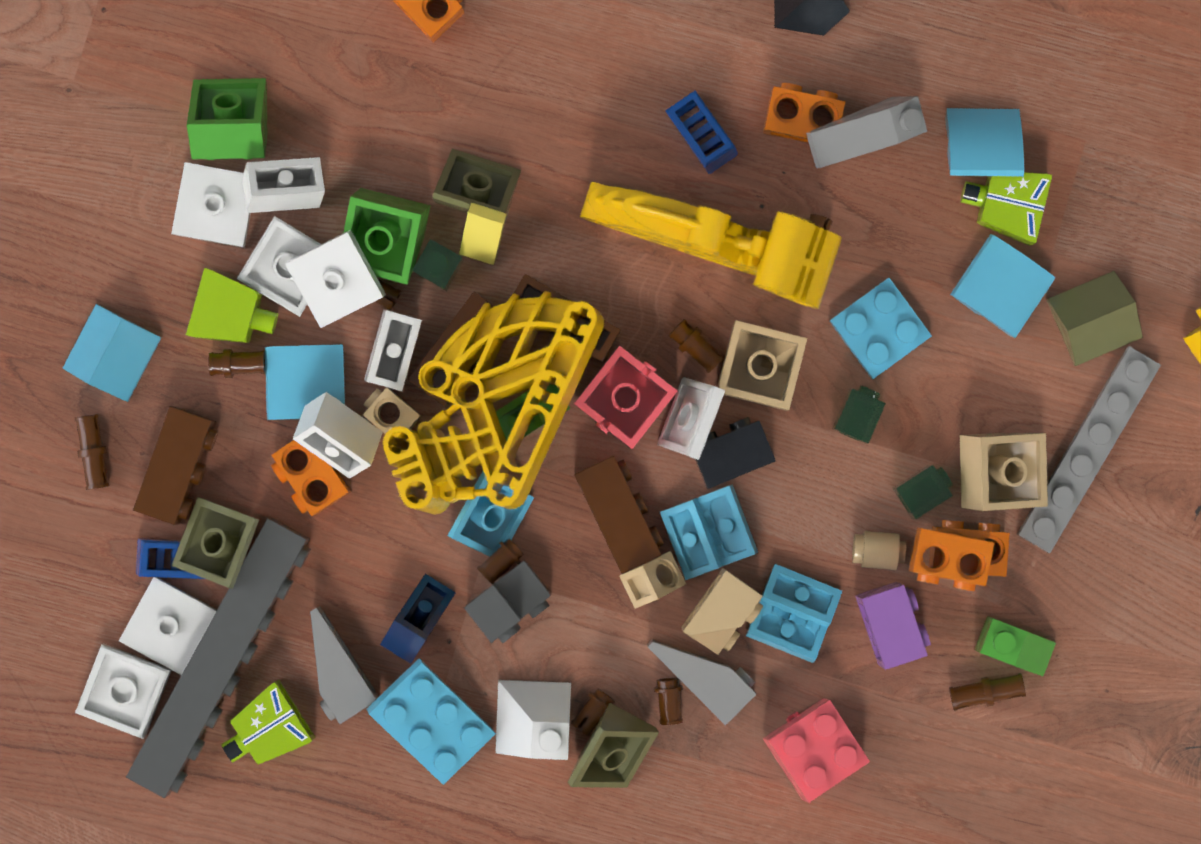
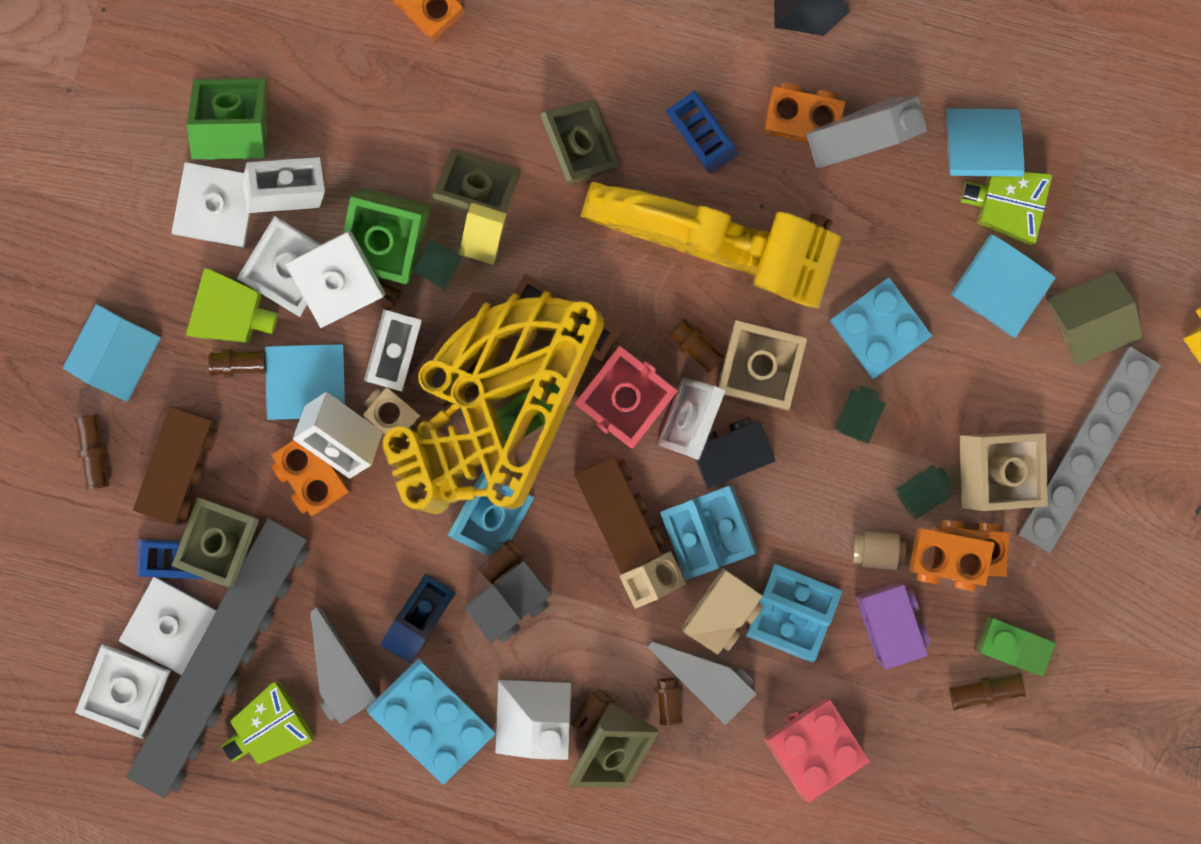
(579, 141): none -> olive slope

